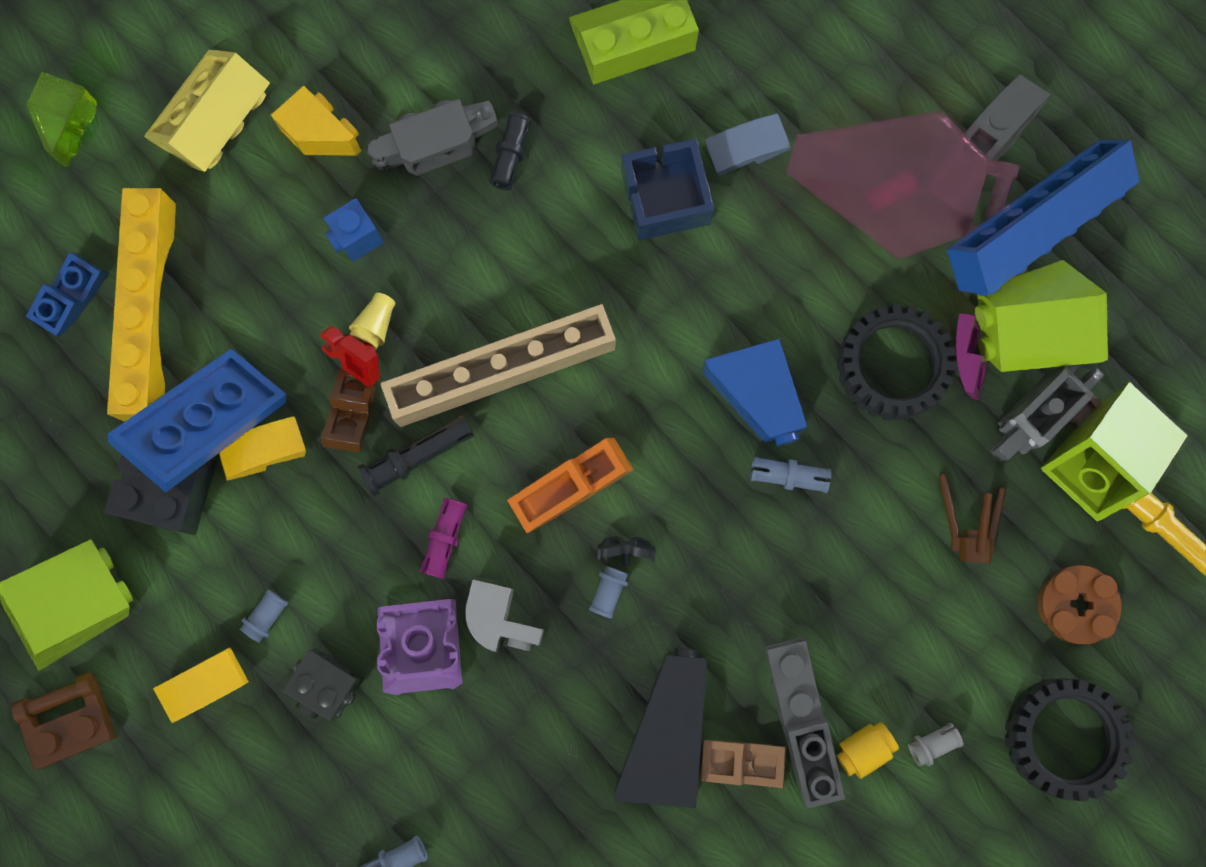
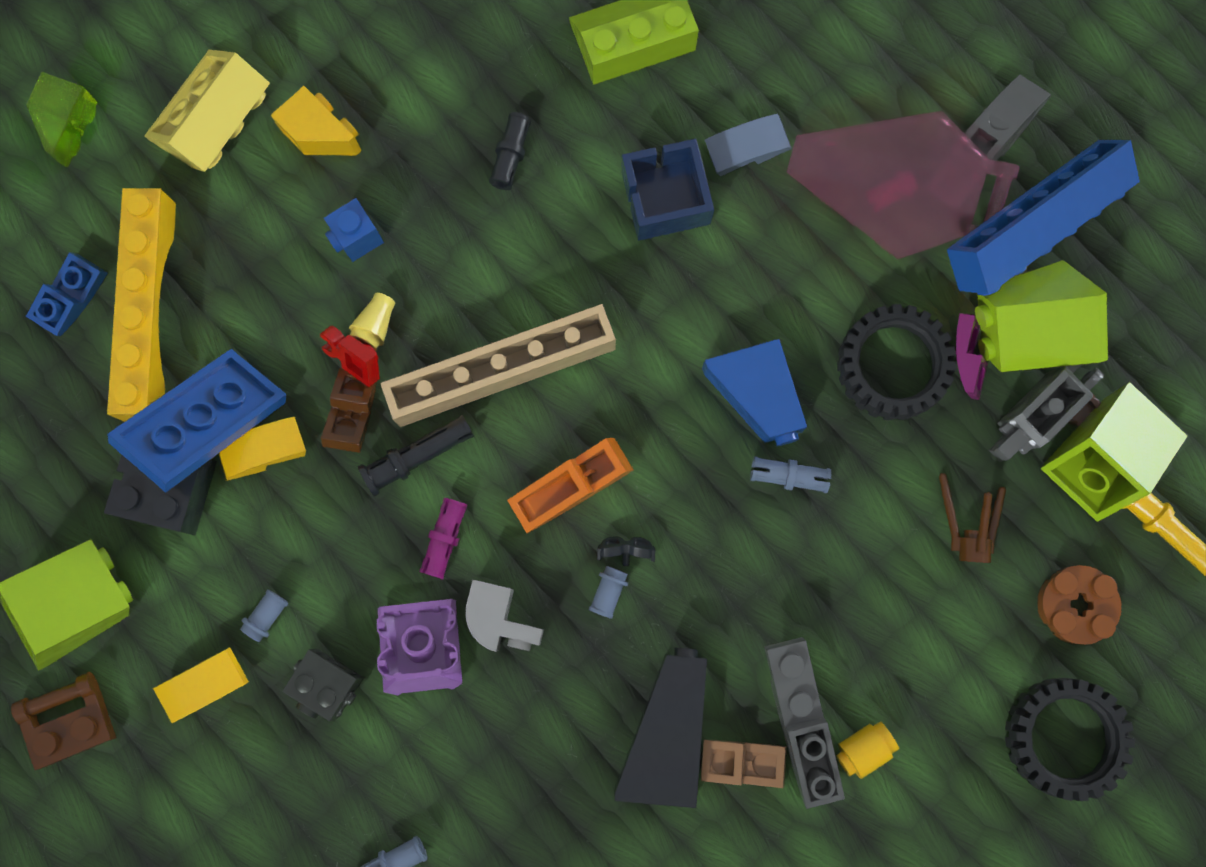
(433, 136): dark grey hinge -> none
(935, 744): light grey pin -> none

